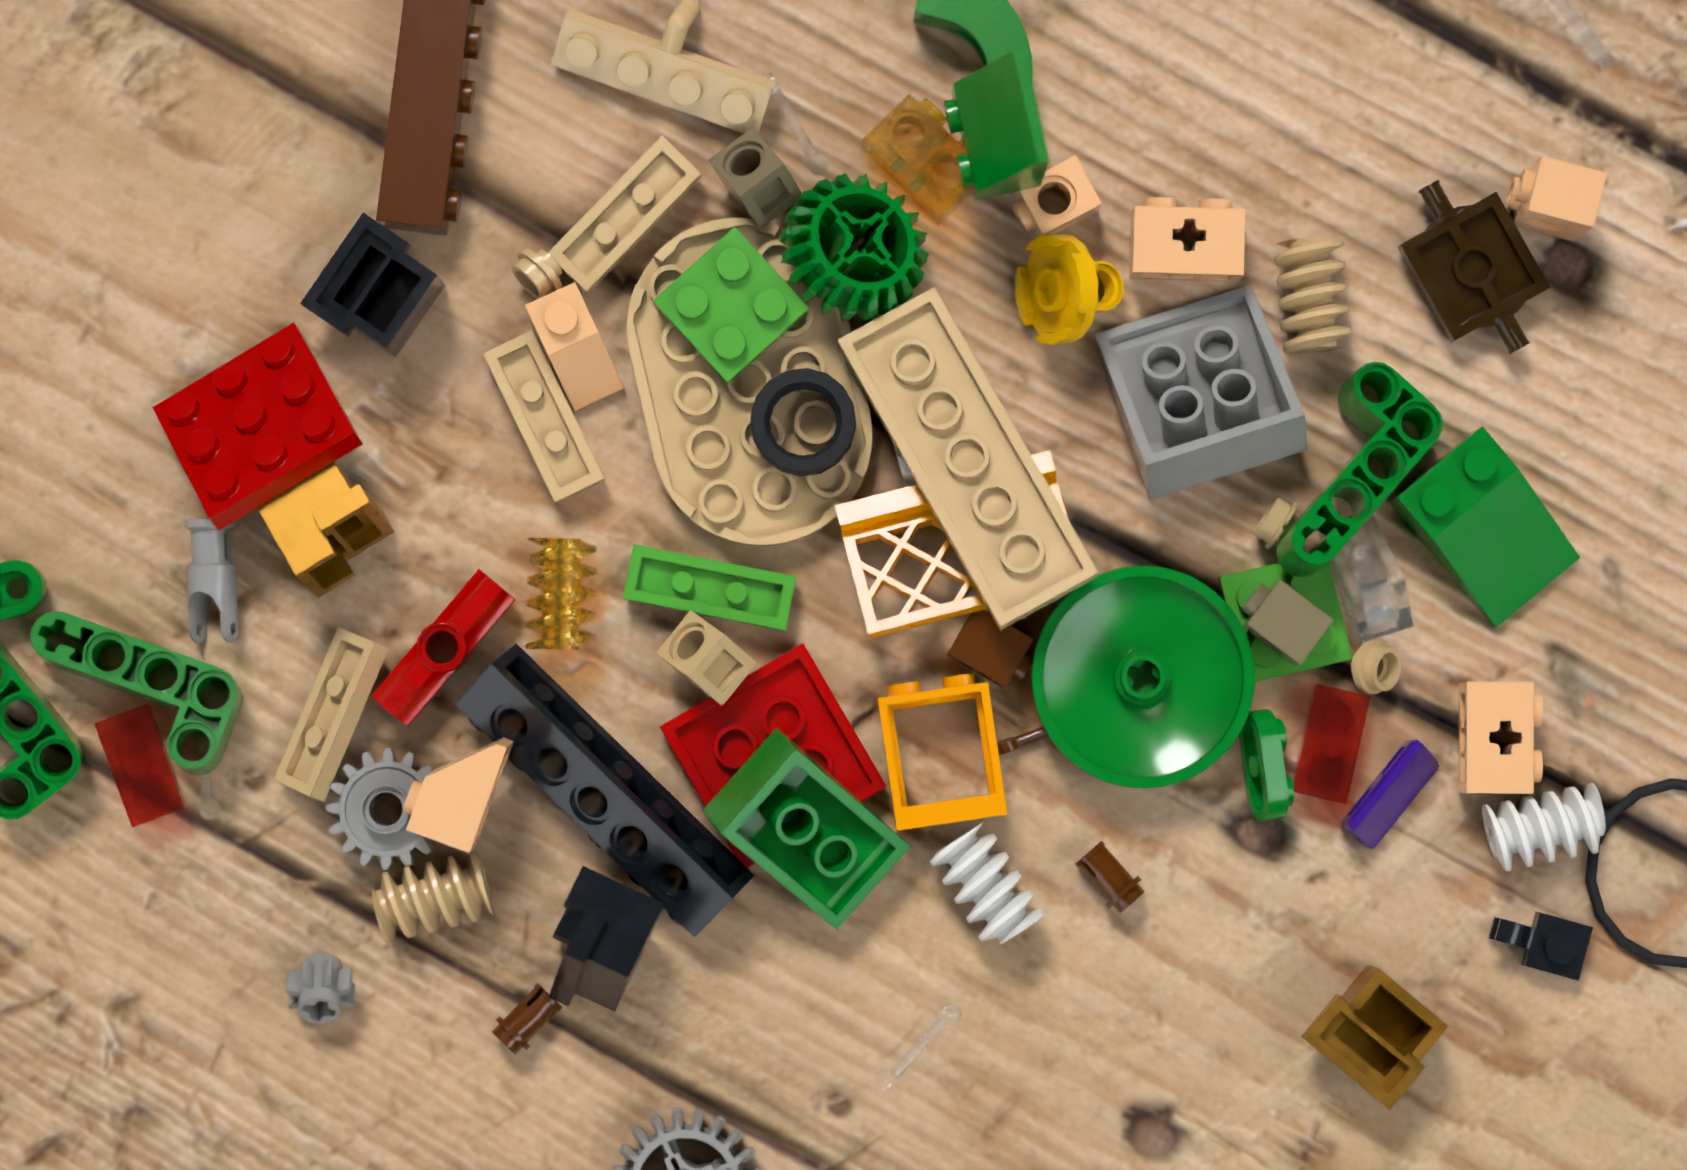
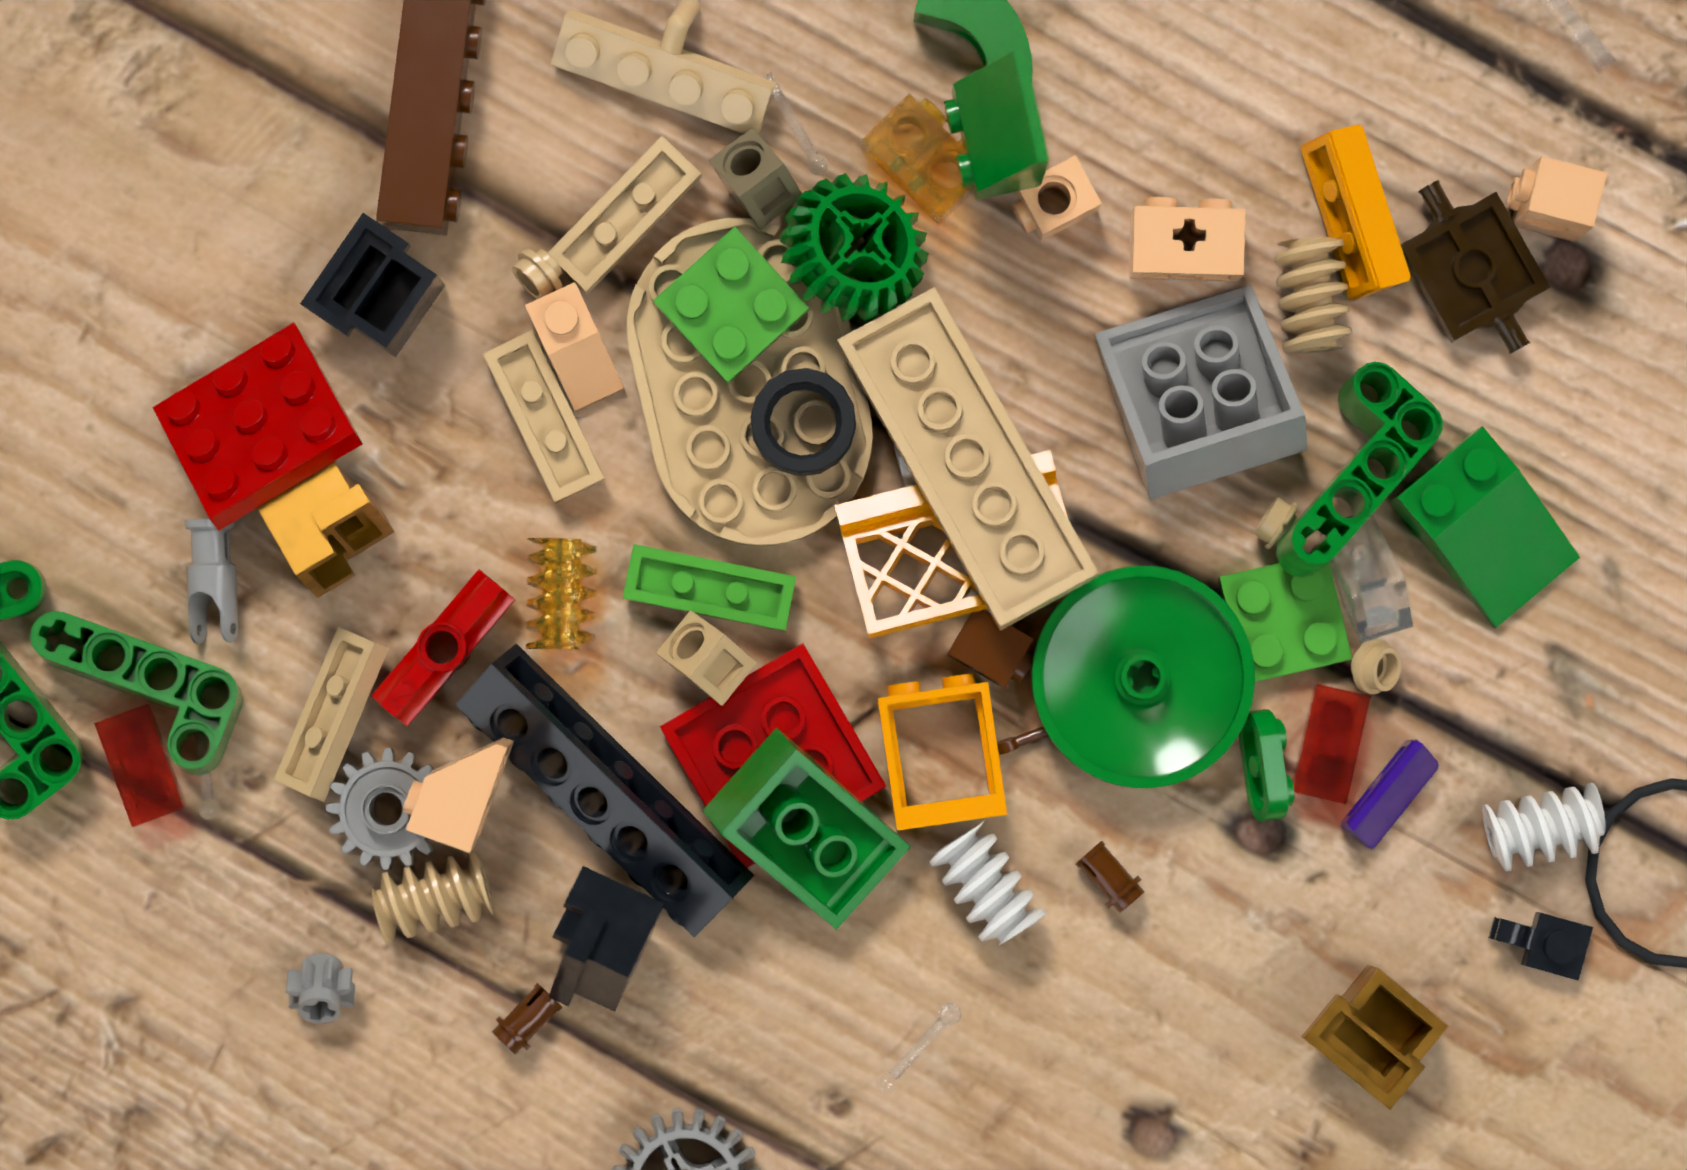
(1061, 288): yellow tile -> none
(1285, 621): dark tan brick -> none
(1355, 211): none -> light orange slope
(1479, 761): light nougat brick -> none

